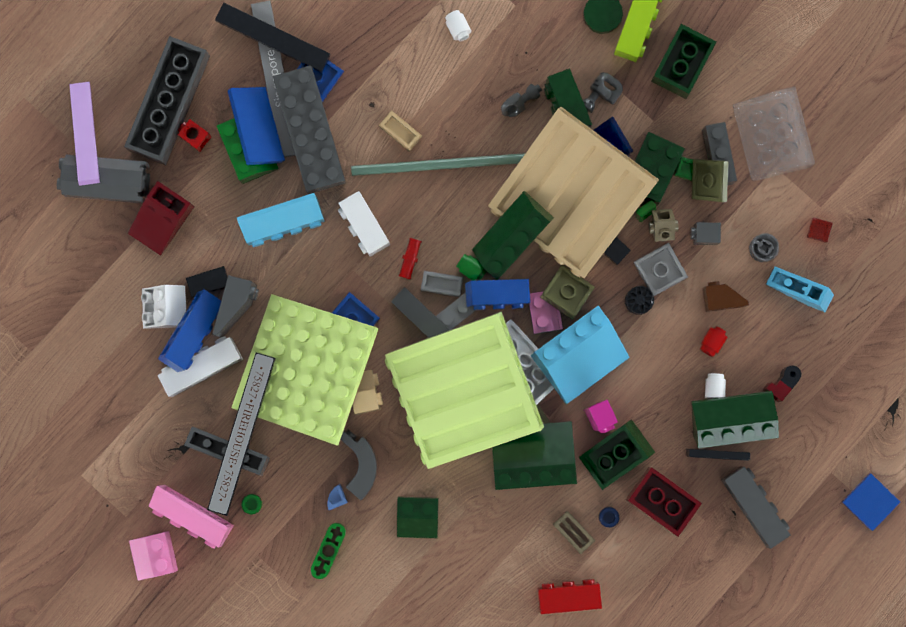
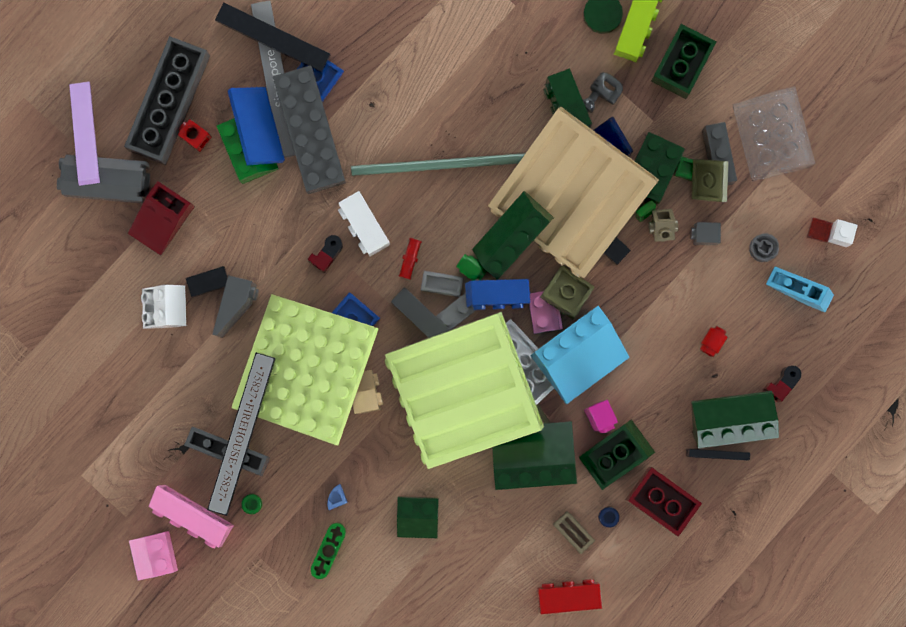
(190, 331): blue brick -> none
(205, 364): white brick -> none
(281, 220): medium azure slope -> none
(328, 253): none -> leg
(367, 468): dark grey arch -> none
(400, 130): tan tile -> none
(458, 25): white brick -> none
(515, 104): dark grey piece -> none
(639, 300): black wheel -> none
(660, 269): light grey tile -> none
(715, 386): white brick -> none
(722, 297): reddish brown slope -> none
(756, 507): dark grey brick -> none
(842, 233): none -> white brick
(871, 502): blue tile -> none

